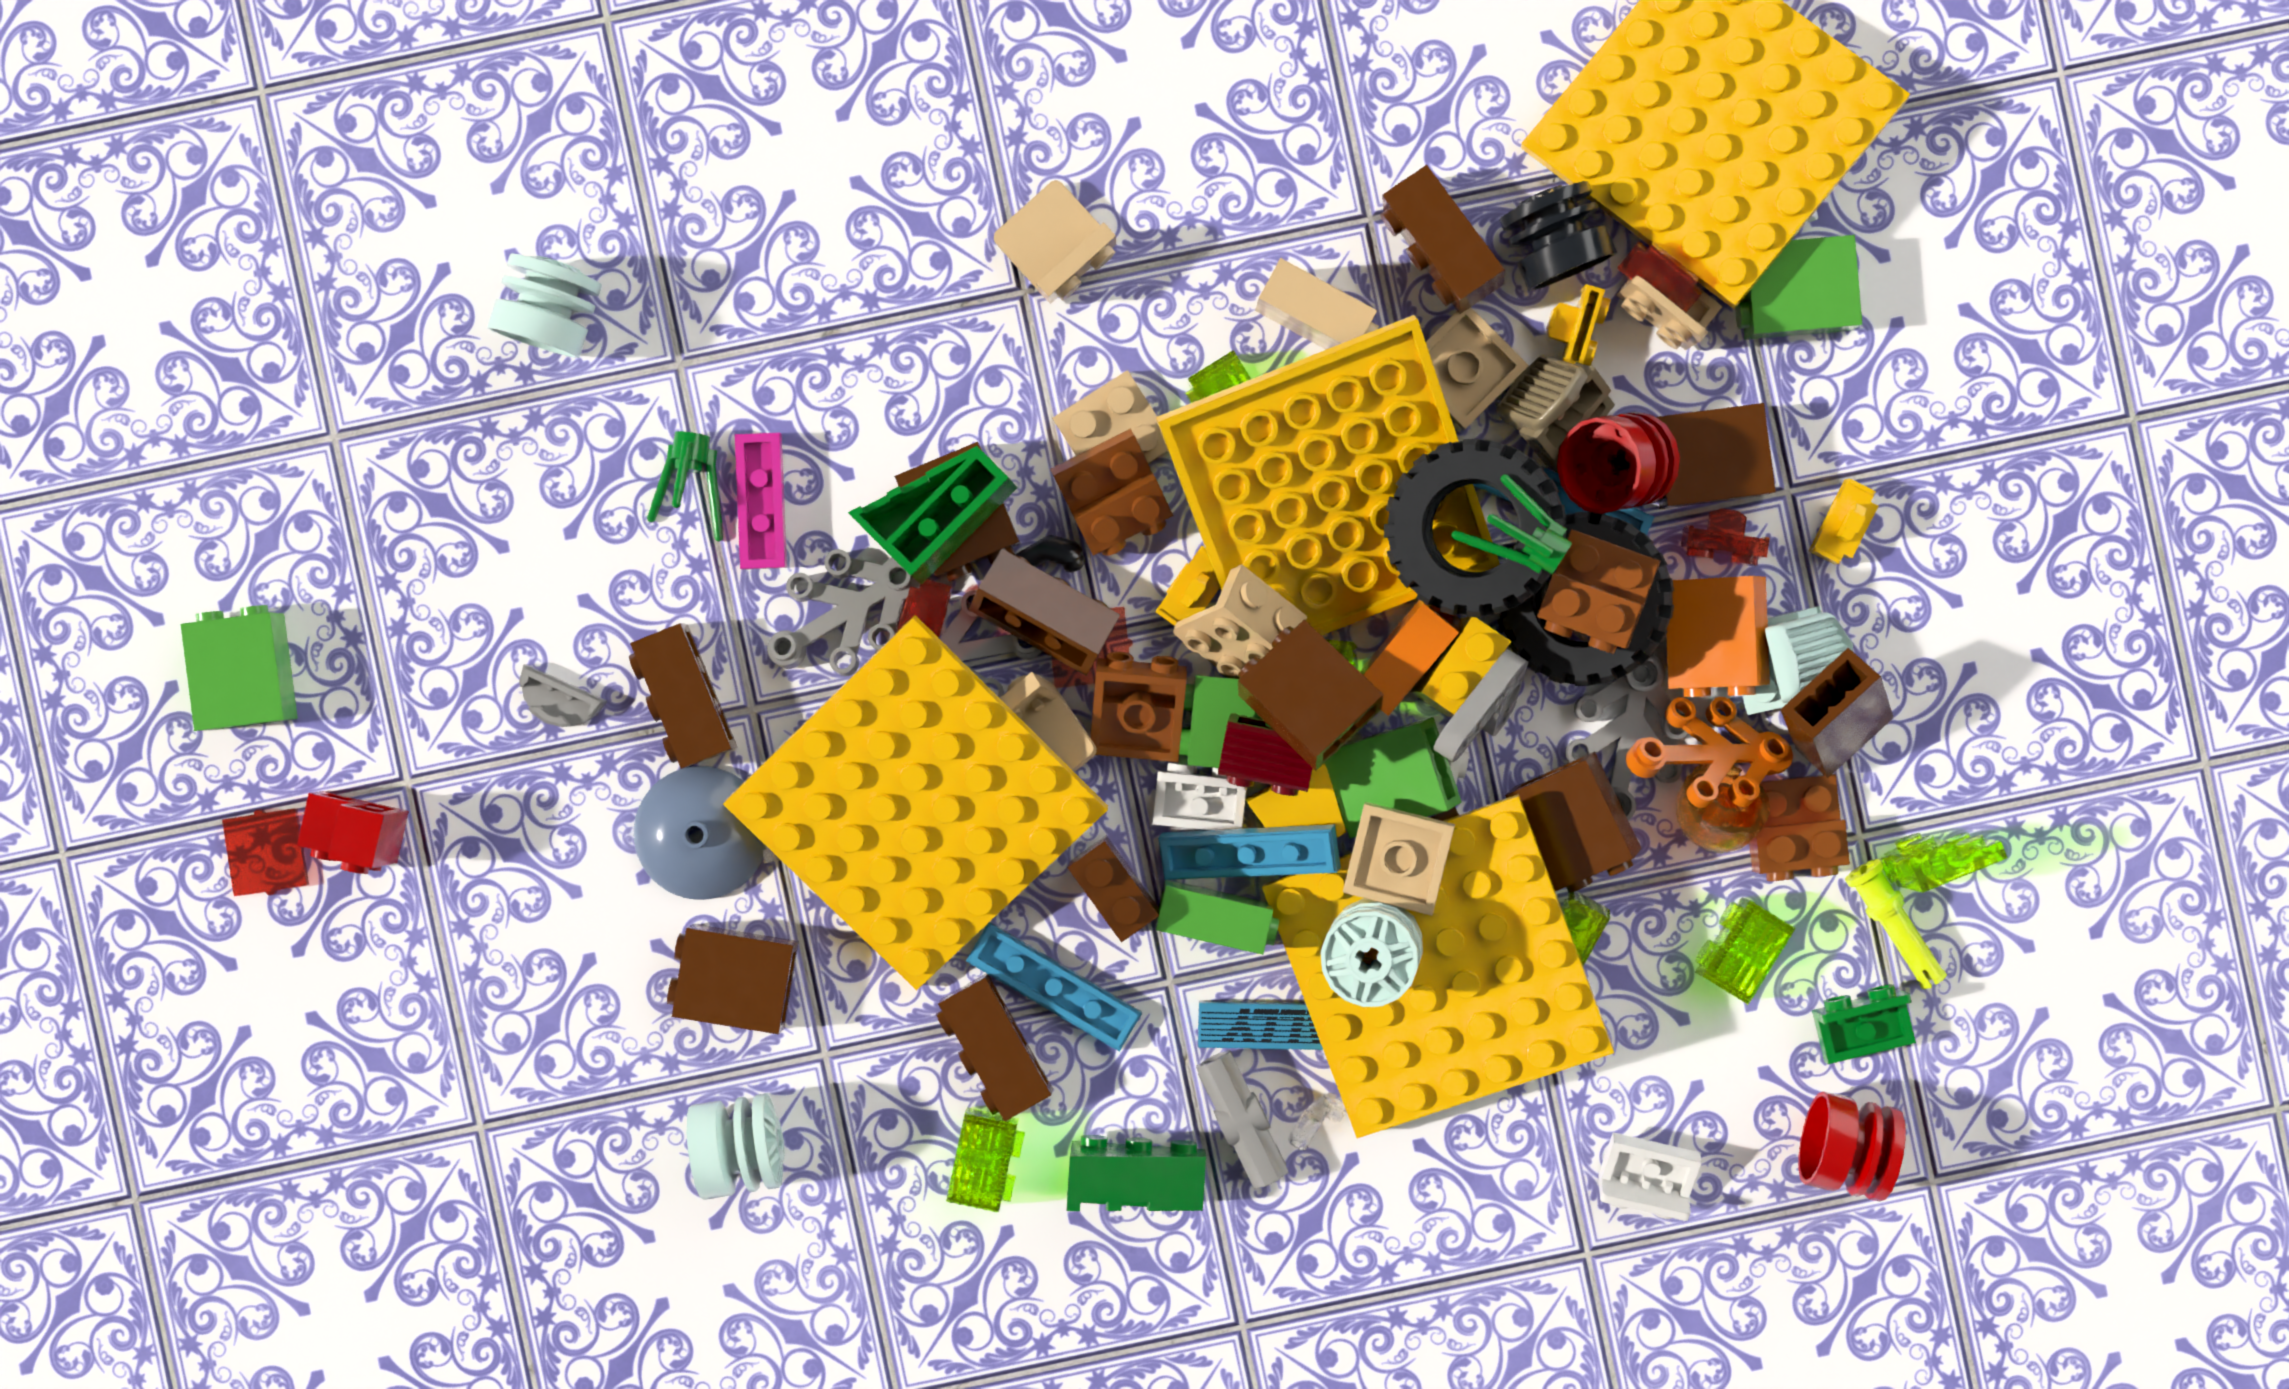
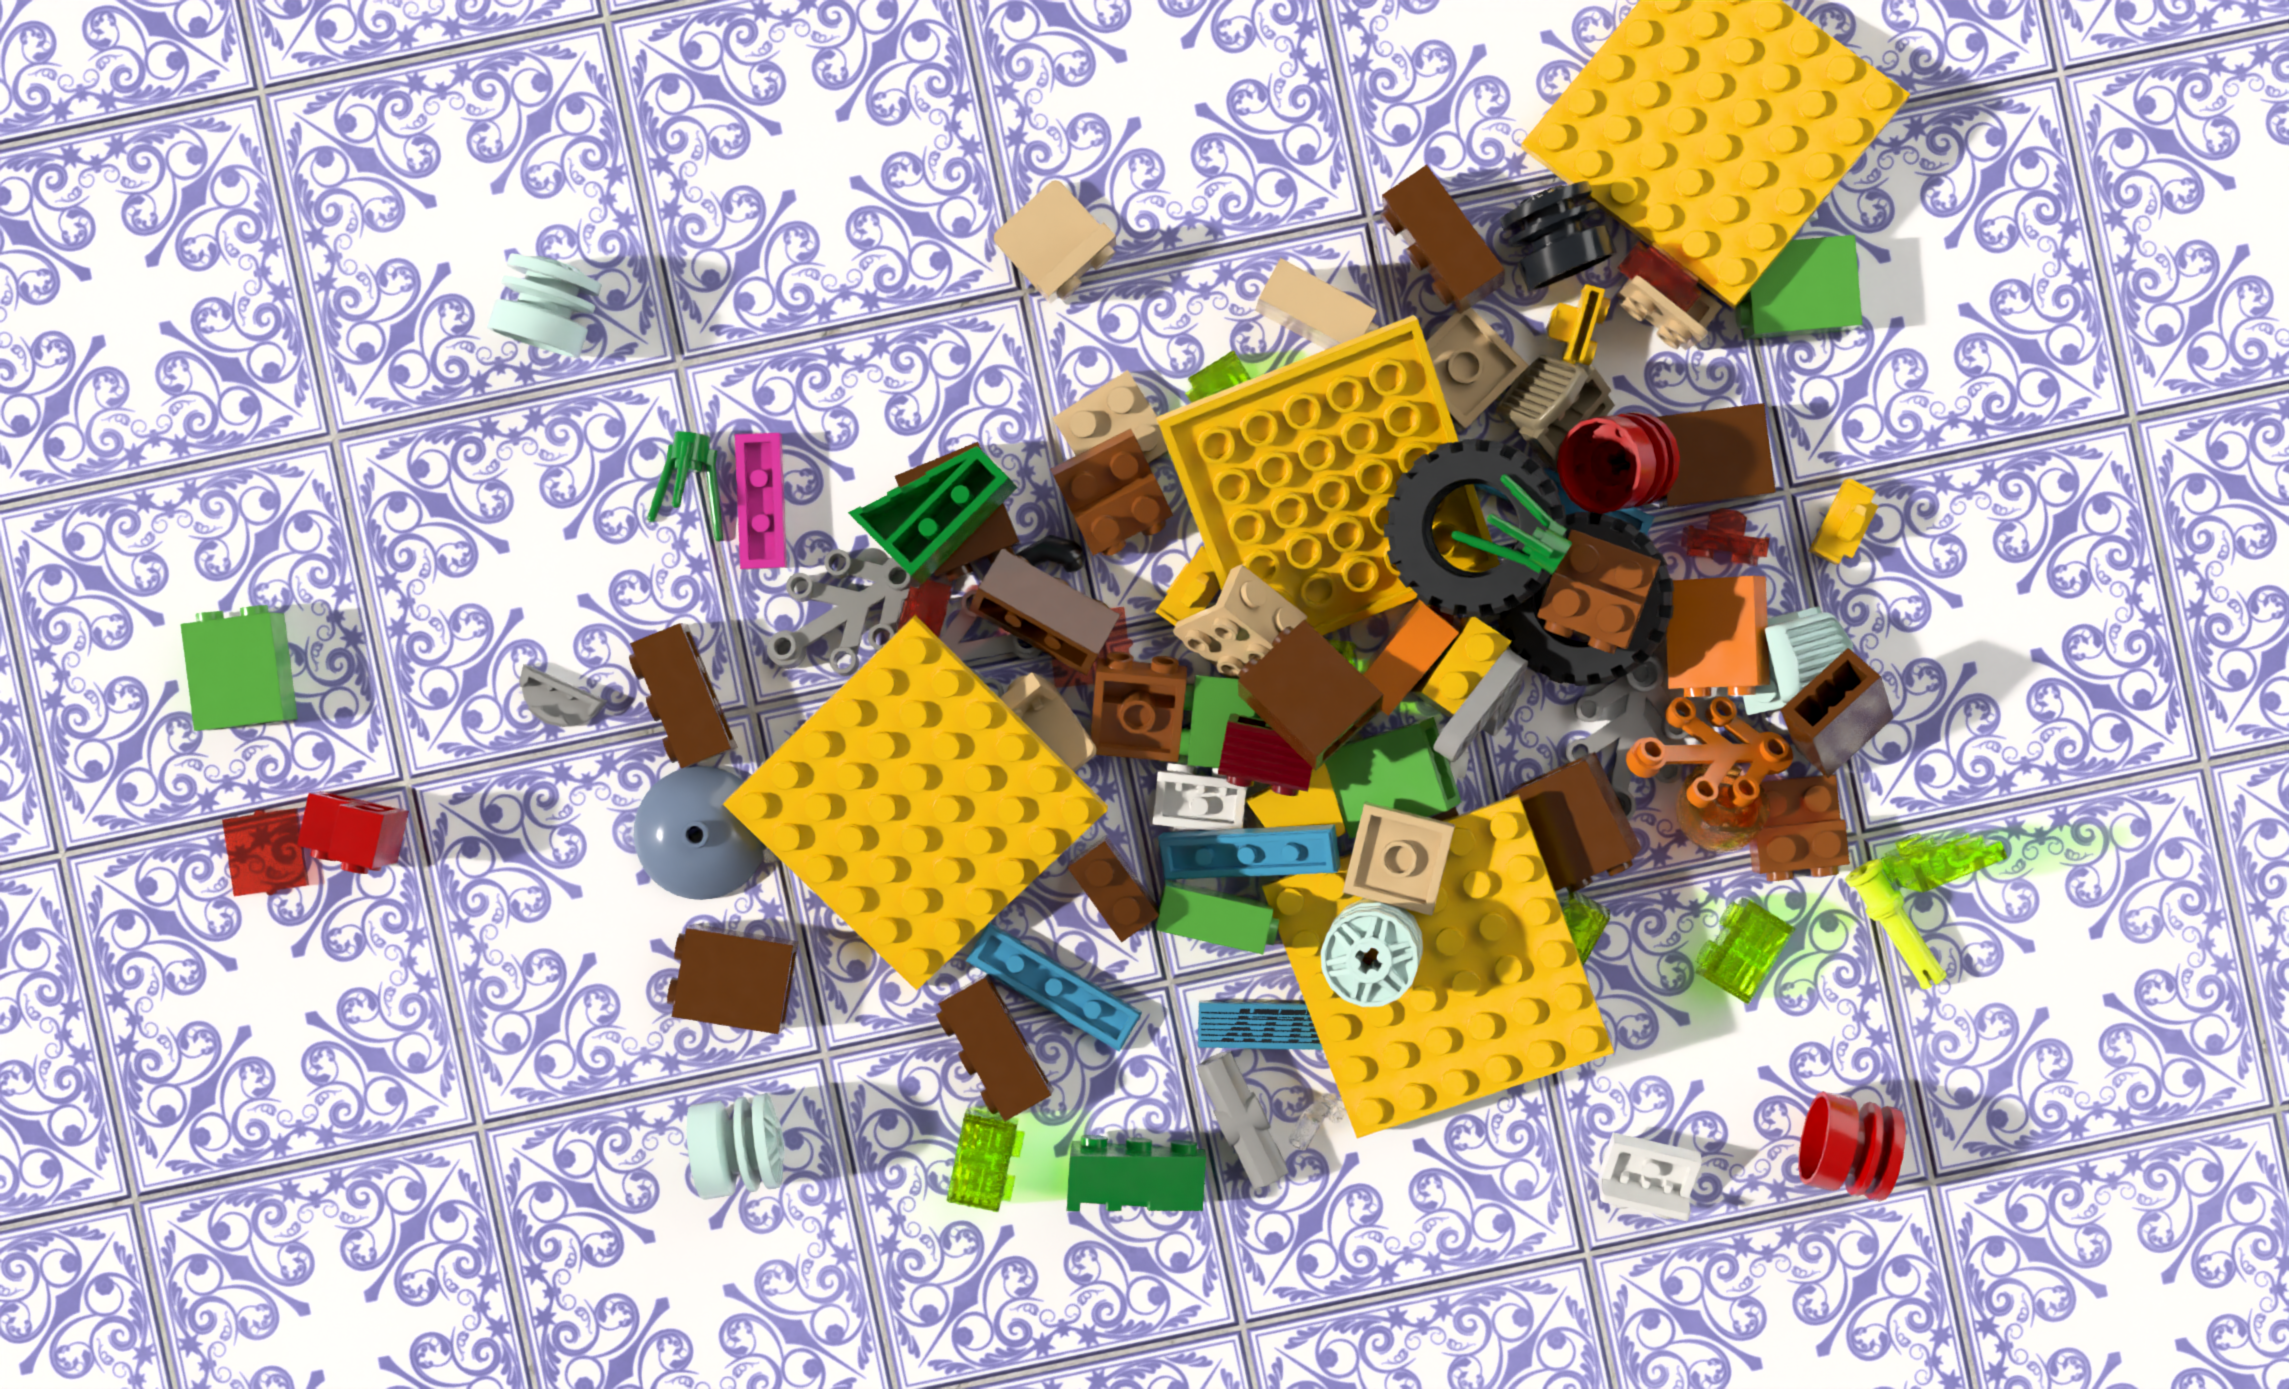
(1864, 1024): green bracket -> none

